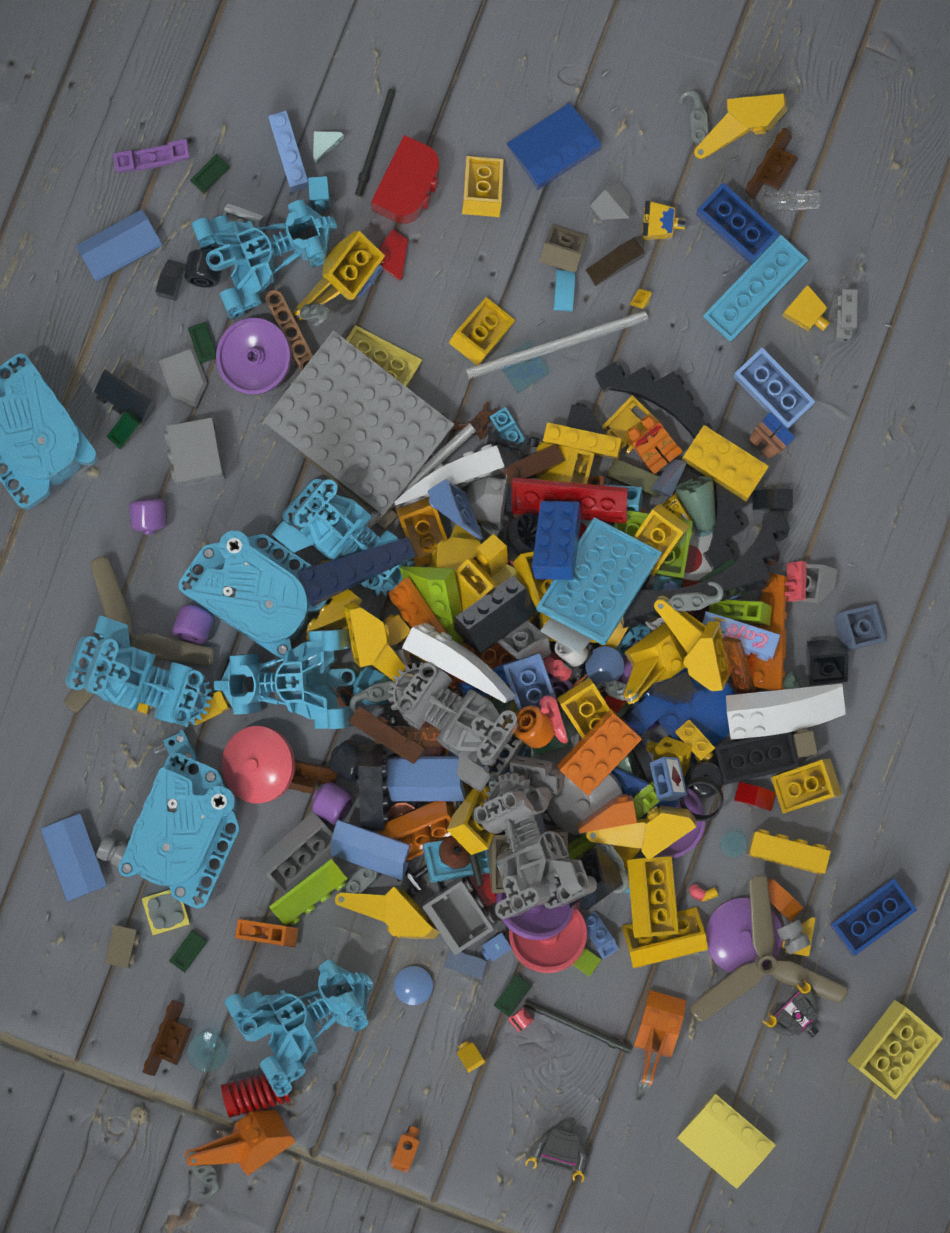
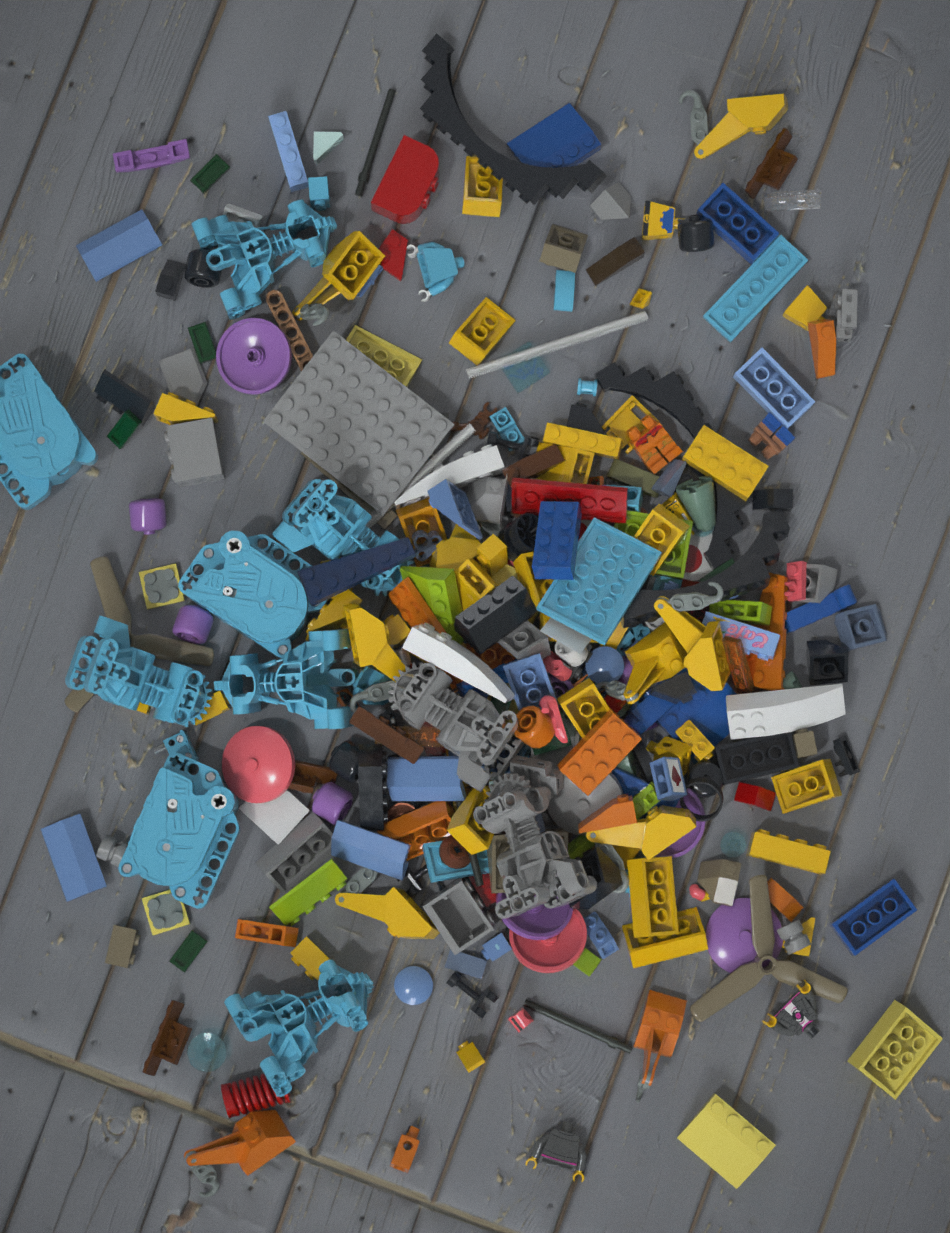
(161, 586): none -> light grey piece
(174, 411): none -> yellow slope
(277, 816): none -> white sticker
(309, 956): none -> yellow brick
(428, 546): none -> sand blue piece
(436, 266): none -> medium azure torso
(455, 980): none -> black bar
(512, 995): dark green tile -> none
(526, 179): none -> black arch
(587, 387): none -> medium azure bush
(695, 234): none -> black head
(719, 880): none -> dark tan slope
(812, 612): none -> blue beam
(823, 346): none -> orange slope
(845, 753): none -> black plate

